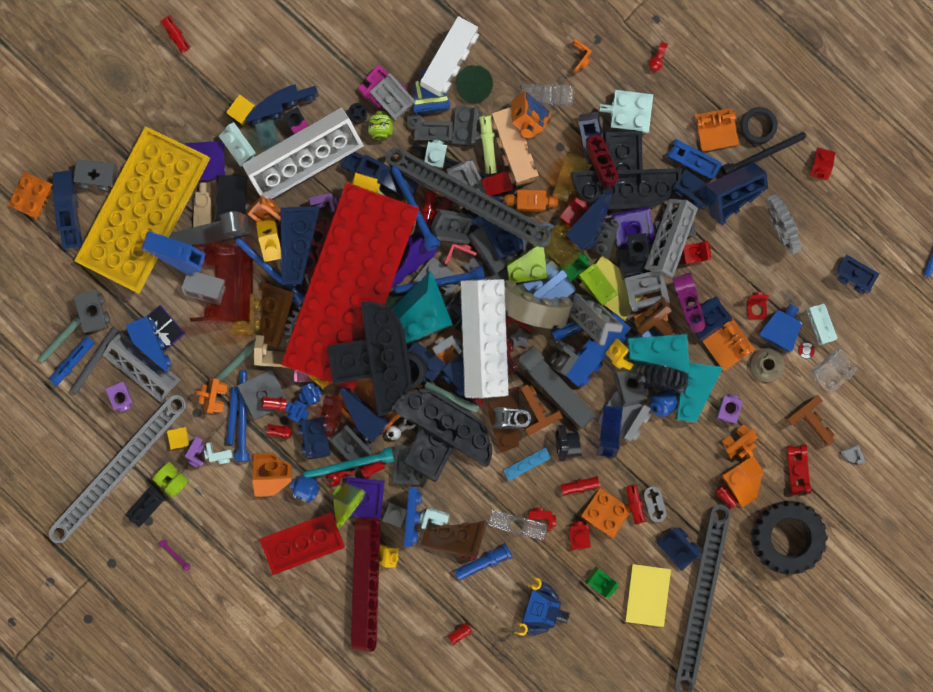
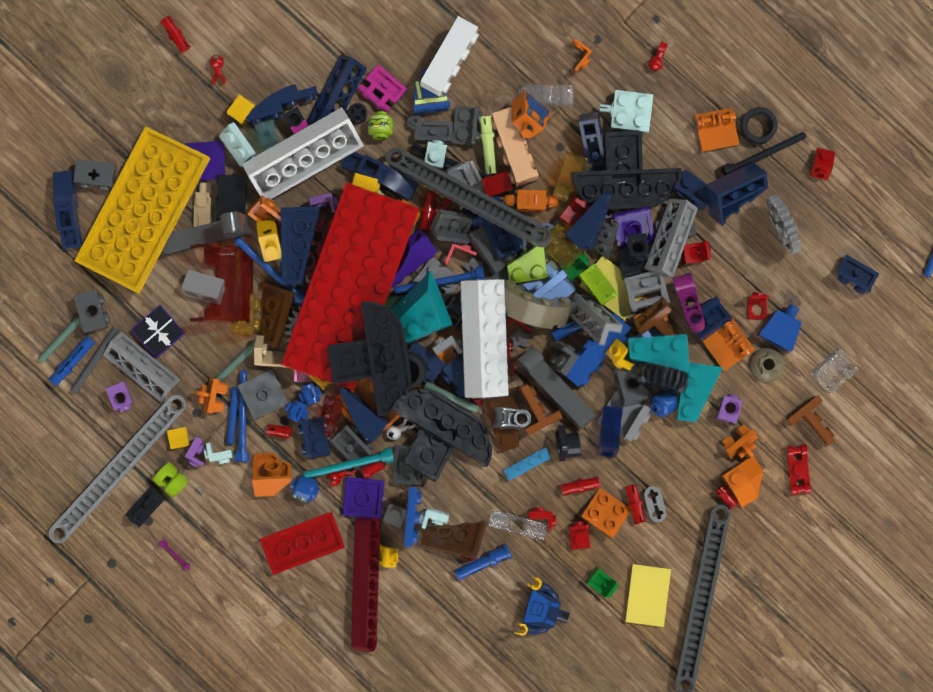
(30, 195): orange hinge -> none
(144, 337): blue slope -> none
(176, 253): blue slope -> none
(217, 65): none -> red arm
(274, 403): red pin -> none
(334, 88): none -> dark blue fence
(345, 502): lime wedge -> none
(393, 96): light grey plate -> none
(430, 240): blue piece -> none
(459, 633): red pin -> none
(474, 84): clear green tile -> none
(601, 168): dark red beam -> none
(678, 547): dark blue bracket -> none
(694, 159): blue plate -> none
(806, 350): sticker -> none
(815, 542): black tyre -> none
(821, 324): light aqua bracket -> none
(853, 455): light grey tile -> none

